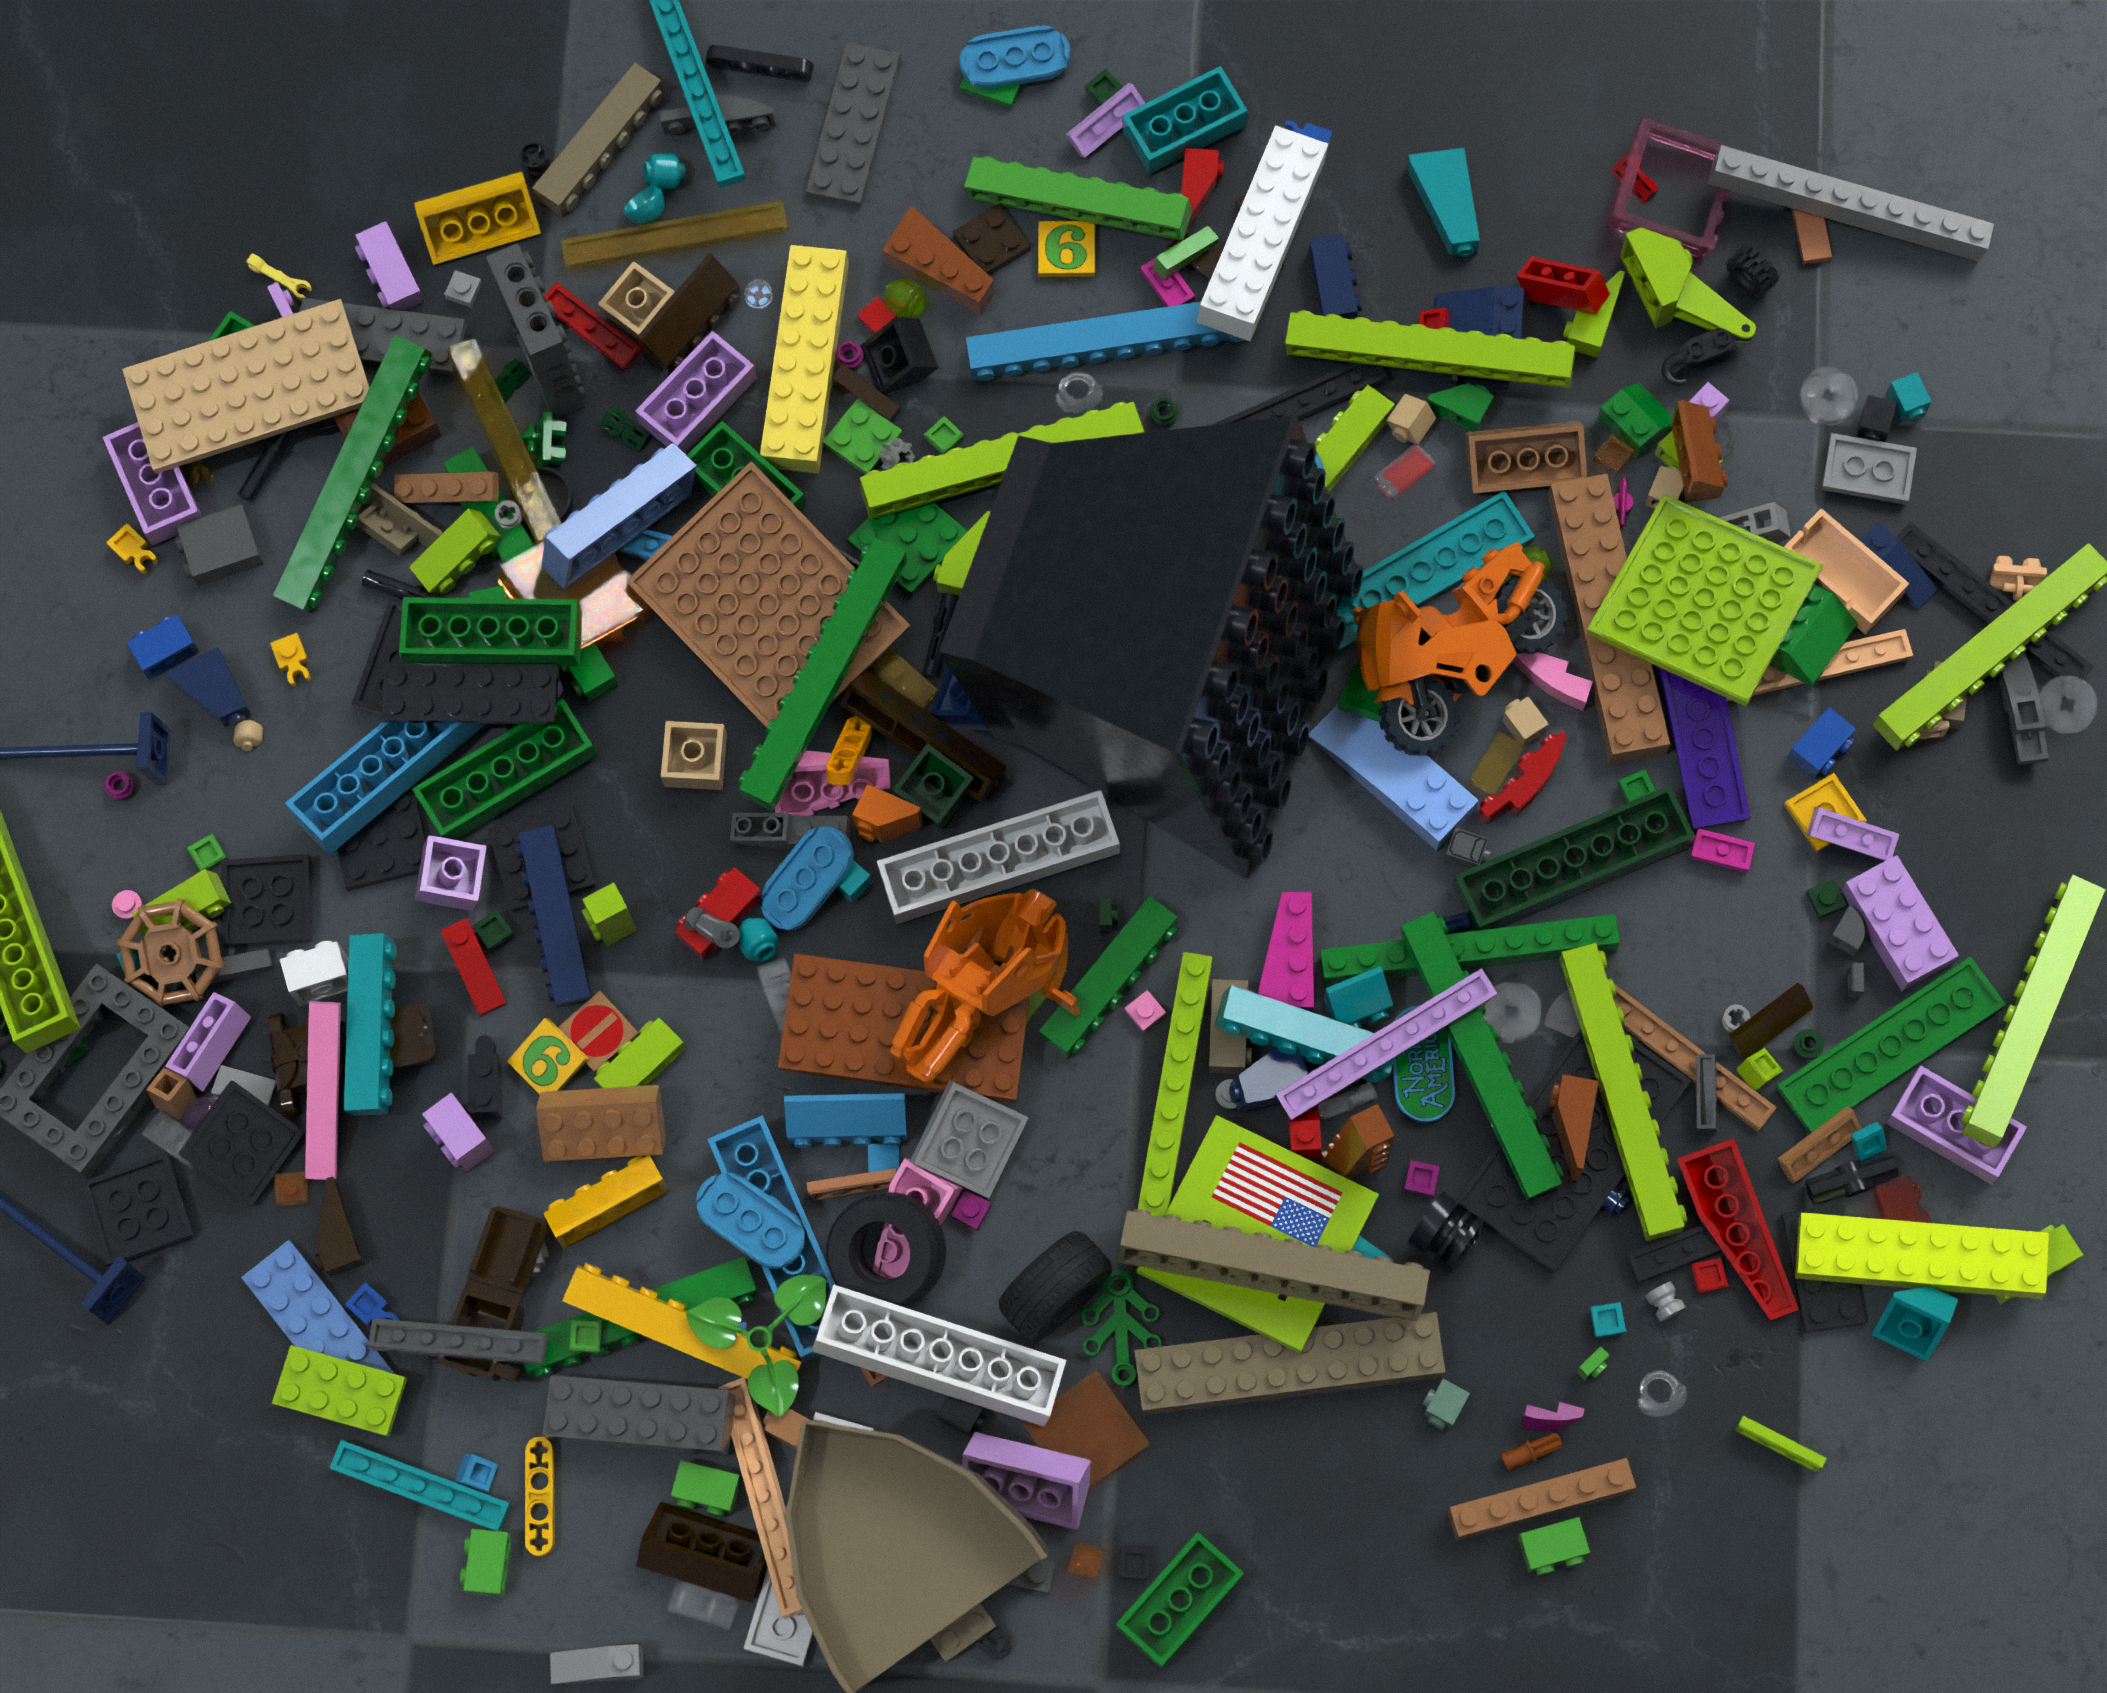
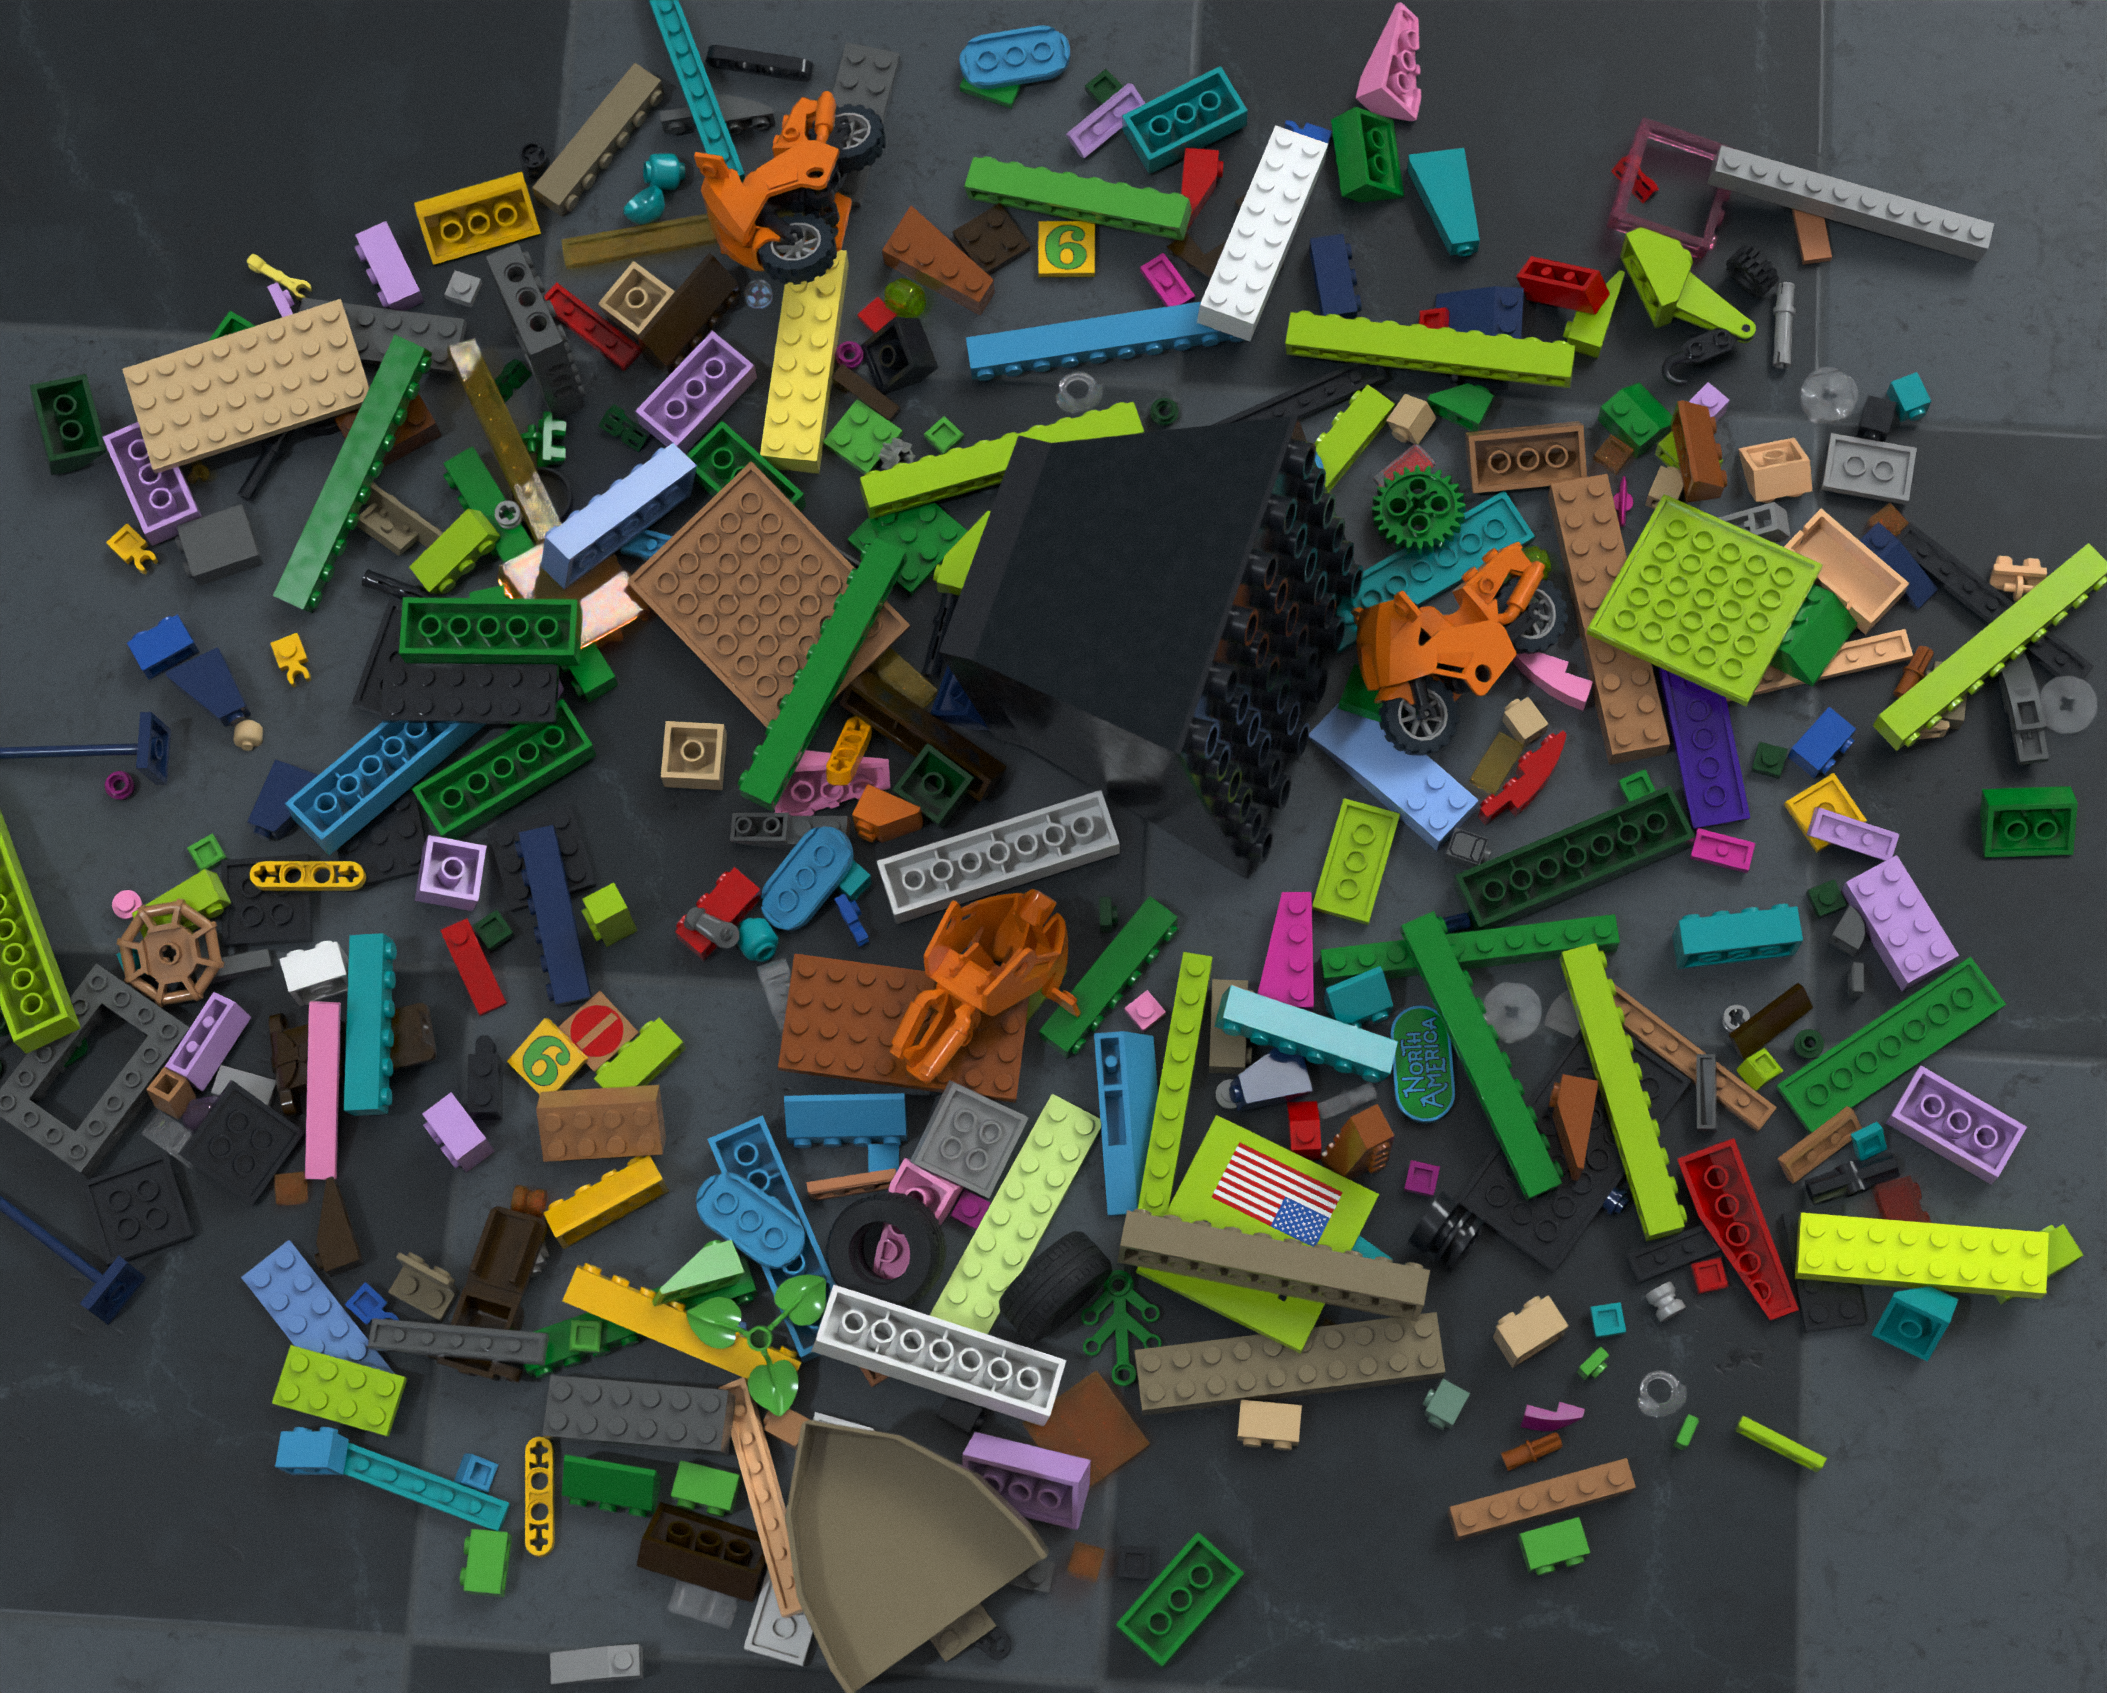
(67, 423): none -> dark green slope
(270, 813): none -> dark blue slope
(307, 880): none -> yellow beam
(312, 1452): none -> dark azure brick
(424, 1288): none -> dark tan bracket
(447, 487): medium nougat plate -> none
(529, 1201): none -> clear orange wheel
(610, 1486): none -> green slope
(708, 1270): none -> slope
(787, 206): none -> piece
(850, 912): none -> blue plate
(1018, 1215): none -> yellowish green plate
(1126, 1113): none -> dark azure wedge
(1185, 252): bright green piece -> none
(1269, 1424): none -> tan brick
(1355, 861): none -> lime plate
(1367, 156): none -> green slope
(1386, 1044): lavender plate -> none
(1390, 75): none -> bright pink wedge
(1400, 495): none -> green gear
(1530, 1330): none -> tan brick
(1686, 1432): none -> bright green tile
(1737, 936): none -> teal brick
(1769, 760): none -> dark green plate
(1776, 470): none -> light nougat slope
(1784, 316): none -> light grey pin
(1890, 519): none -> clear orange plate
(1914, 671): none -> dark orange axle
(2028, 821): none -> green slope
(2032, 1012): brick -> none

